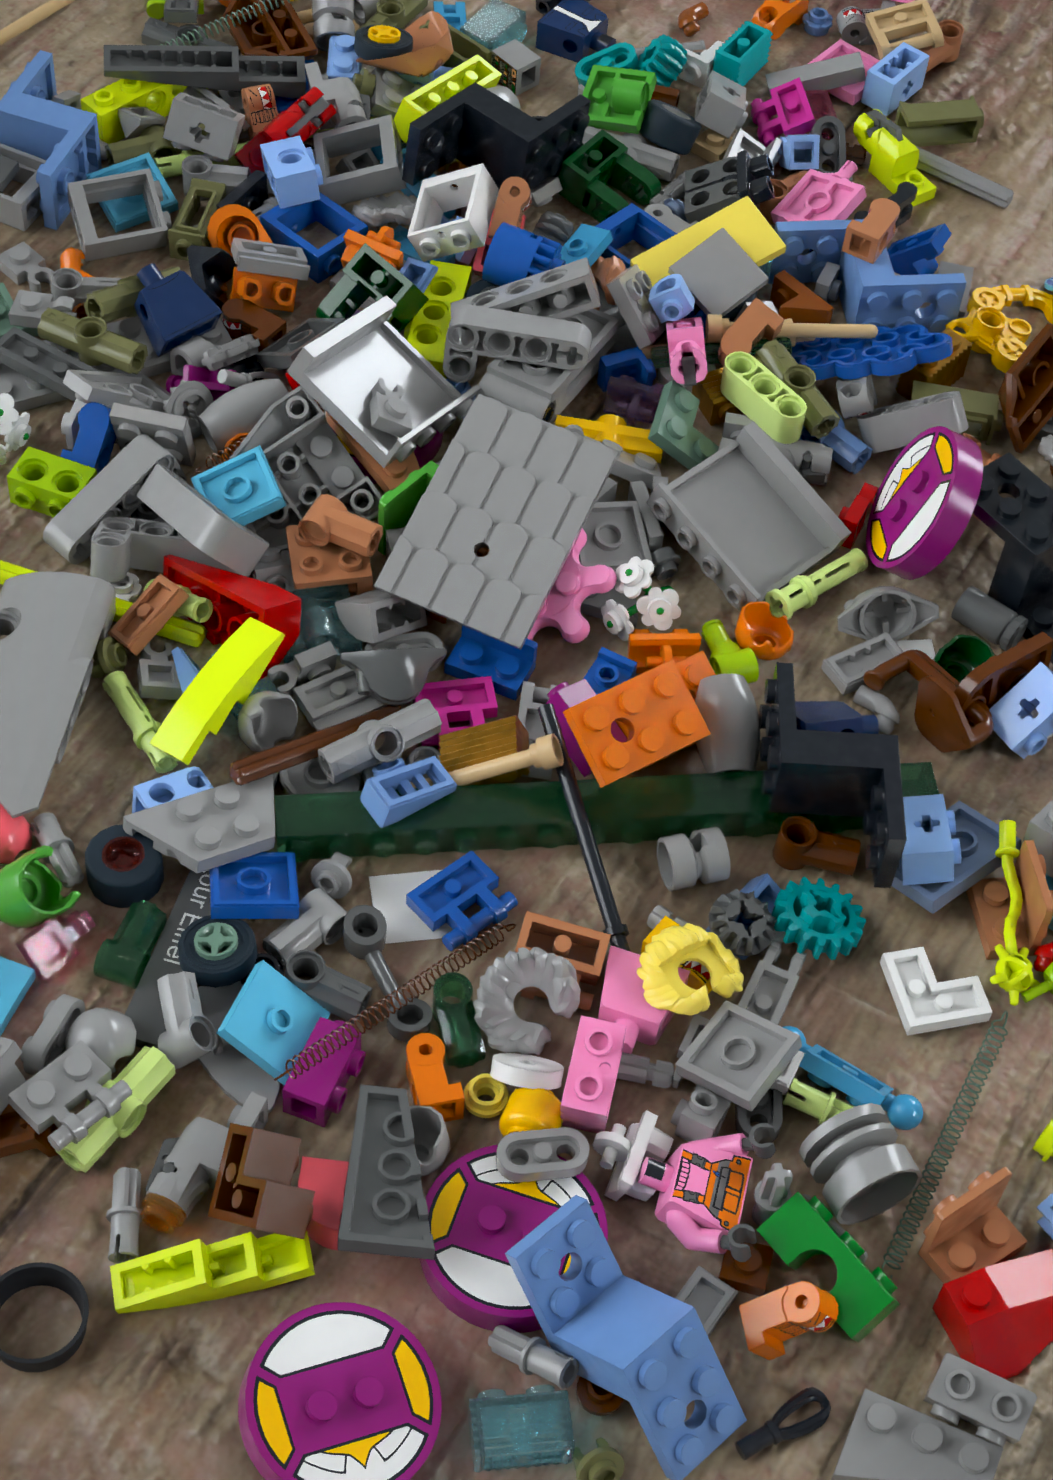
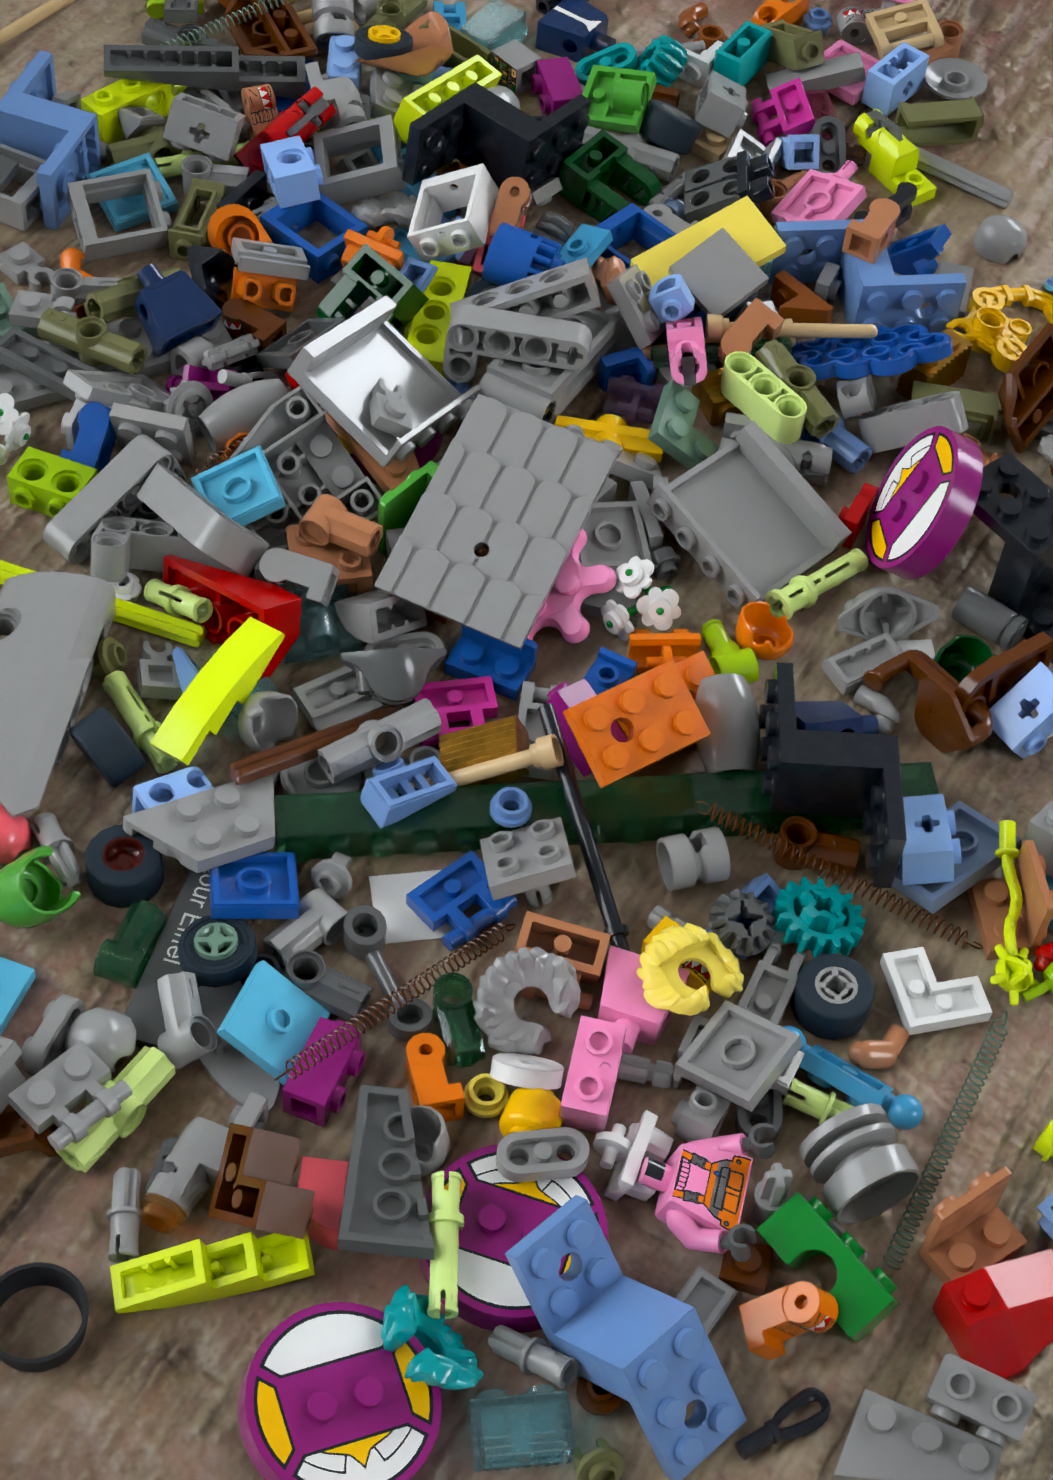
(51, 943): clear pink plate -> none
(107, 747): none -> black wheel
(148, 614): nougat plate -> none
(290, 568): none -> light grey leg
(305, 667): light grey plate -> none
(364, 82): olive plate -> none
(444, 1359): none -> teal piece
(445, 1223): none -> yellowish green pin
(510, 799): none -> medium blue plate
(528, 860): none -> light grey plate
(554, 84): none -> magenta brick
(711, 34): none -> dark orange plate
(794, 45): none -> olive window
(833, 996): none -> black wheel
(836, 875): none -> reddish brown piece
(879, 1053): none -> nougat arm
(955, 79): none -> light grey dish
(1000, 238): none -> light grey hair

